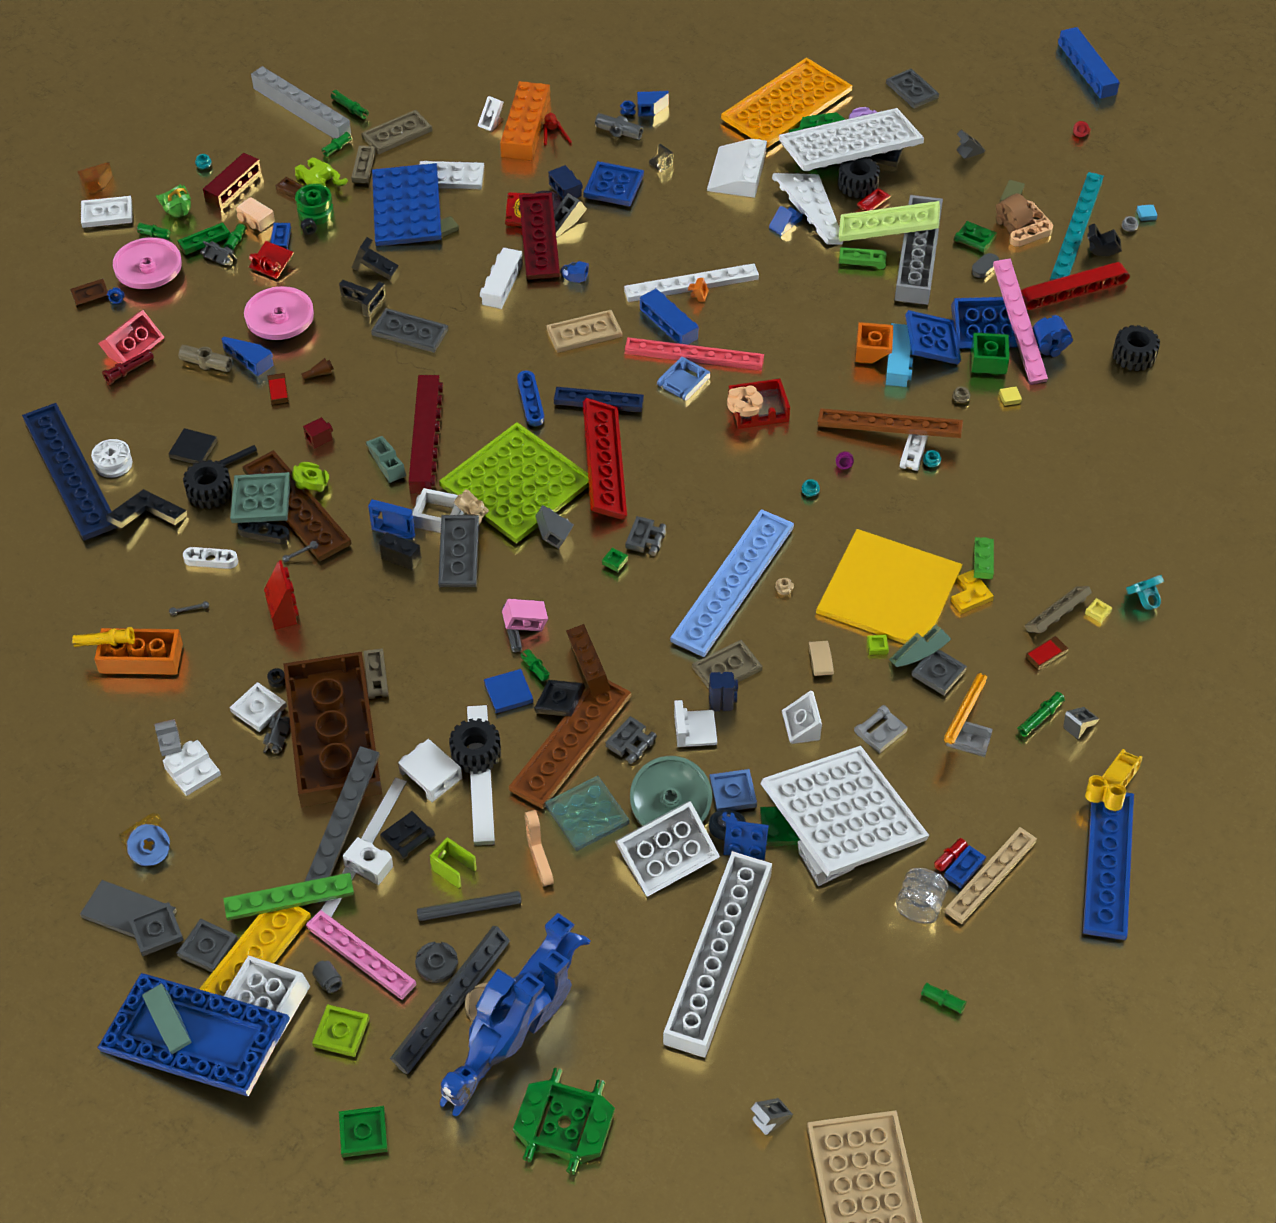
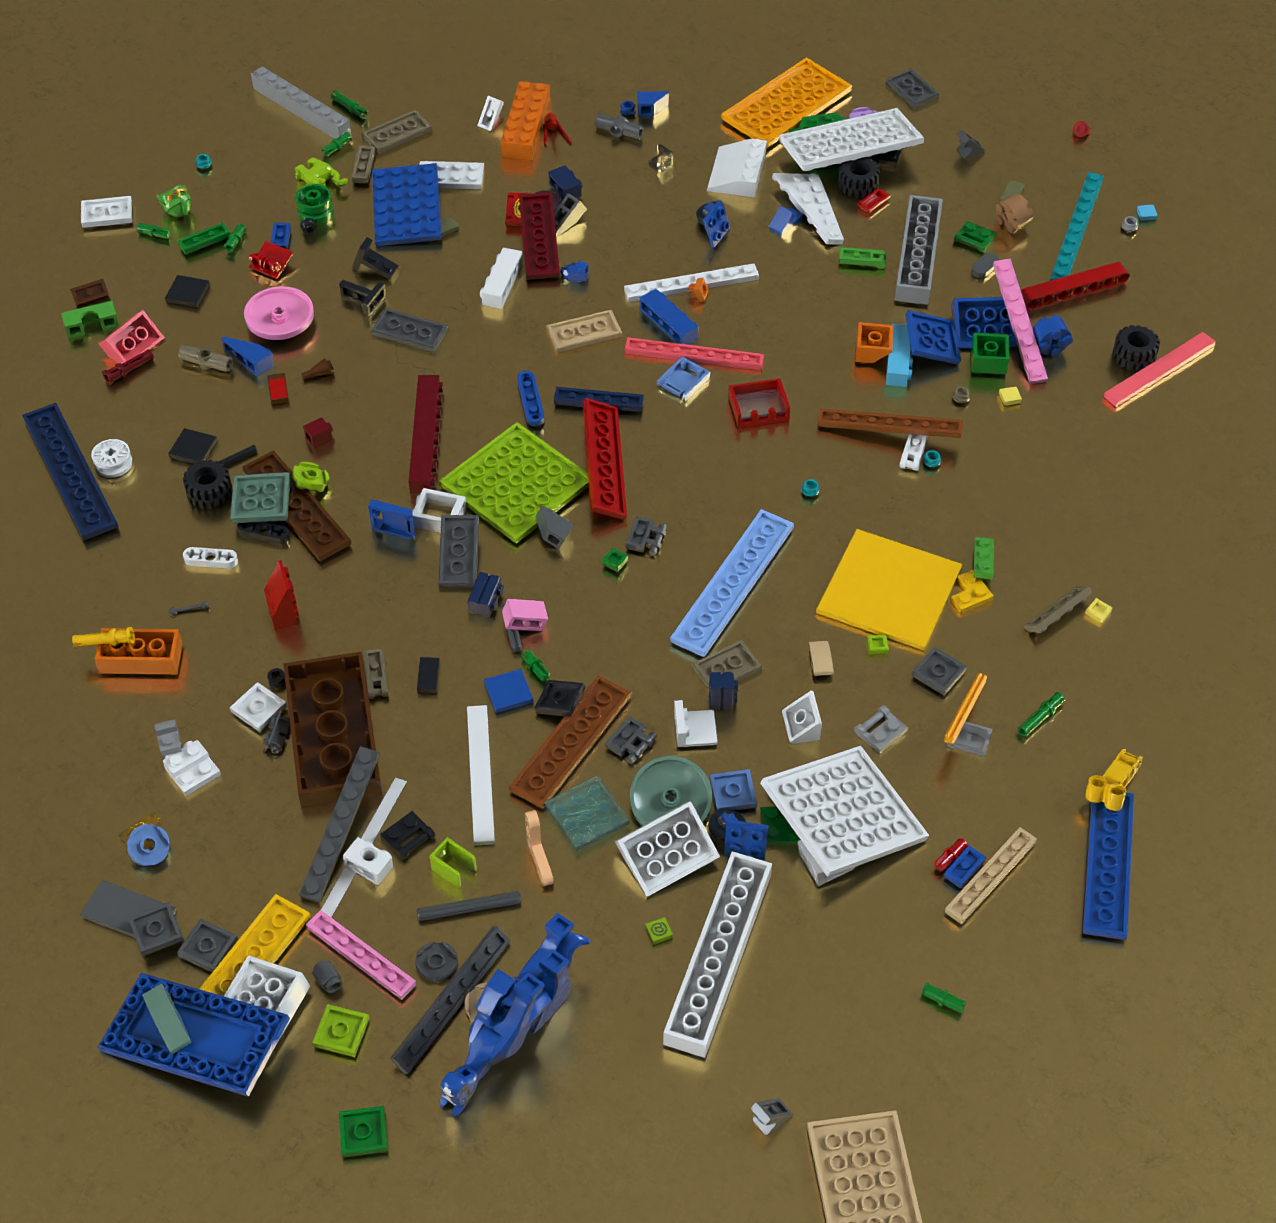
(78, 319): none -> bright green arch
(95, 178): clear orange slope -> none
(115, 299): blue plate -> none
(144, 502): black plate -> none
(147, 263): bright pink dish -> none
(187, 291): none -> black tile
(224, 254): dark grey hinge -> none
(231, 180): dark red brick -> none
(255, 214): light nougat brick -> none
(288, 187): reddish brown tile -> none
(288, 896): bright green plate -> none
(313, 545): dark grey hinge -> none
(386, 458): sand green slope -> none
(400, 551): black brick -> none
(428, 675): none -> black tile
(430, 769): white panel -> none
(470, 504): tan hips -> none
(475, 732): black tyre -> none
(484, 594): none -> dark blue brick
(567, 1104): green piece -> none
(588, 660): reddish brown brick -> none
(613, 183): blue plate -> none
(659, 931): none -> lime tile
(714, 219): none -> blue plate
(737, 398): light nougat plate -> none
(784, 586): tan plate -> none
(844, 460): magenta plate -> none
(889, 221): yellowish green plate -> none
(920, 647): sand green slope -> none
(921, 895): clear wheel -> none
(1041, 228): light nougat beam -> none
(1046, 652): tile -> none
(1078, 720): dark grey slope -> none
(1088, 62): blue brick -> none
(1103, 244): black brick -> none
(1146, 589): teal tile -> none
(1159, 369): none -> coral tile

